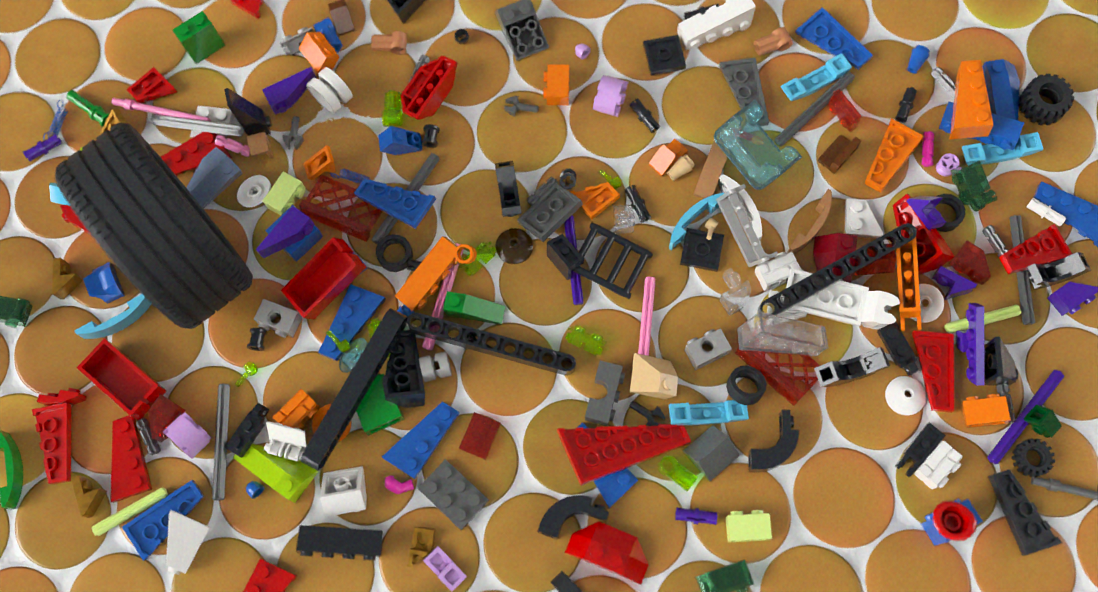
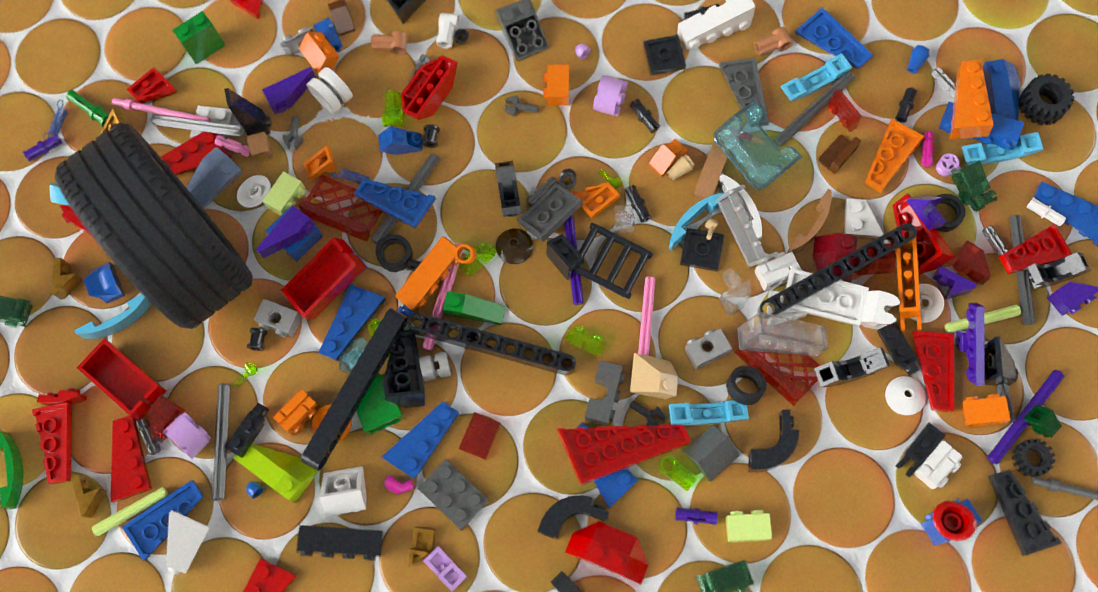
(285, 441): white hinge -> none
(343, 346): clear neon green hand -> none
(447, 26): none -> white piece

